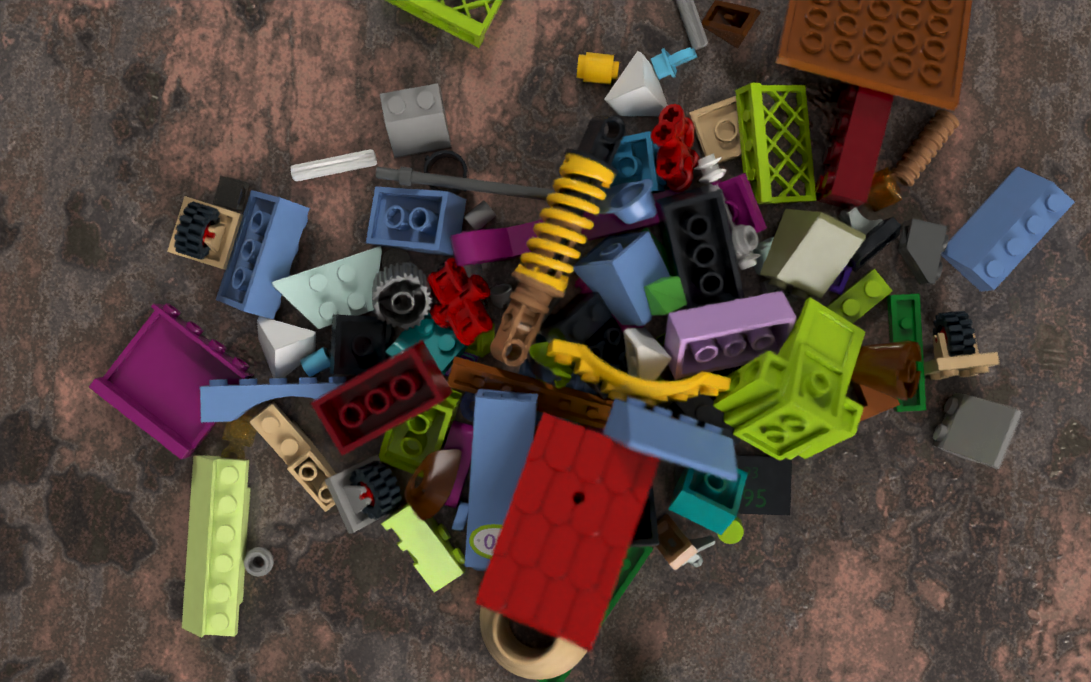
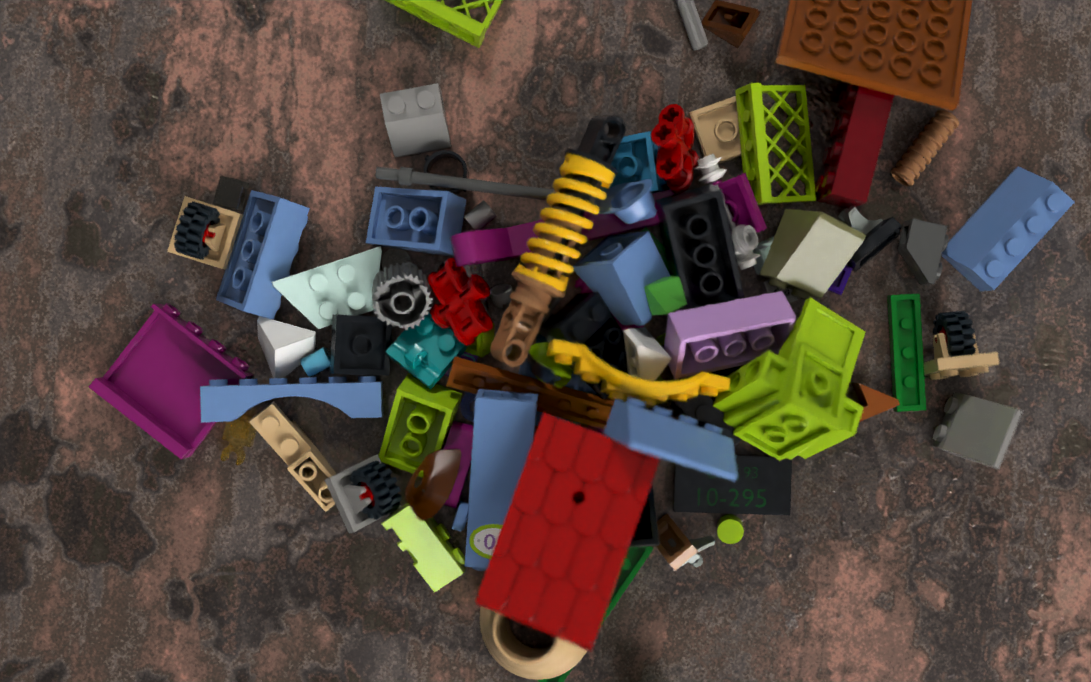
(216, 545): yellowish green slope -> none
(251, 566): light grey plate -> none
(333, 165): white axle -> none
(382, 397): dark red brick -> none
(597, 68): yellow brick -> none
(637, 90): white slope -> none
(666, 64): medium azure piece -> none
(708, 498): teal slope -> none
(860, 296): lime plate -> none
(883, 190): clear orange slope -> none
(889, 368): reddish brown cone -> none

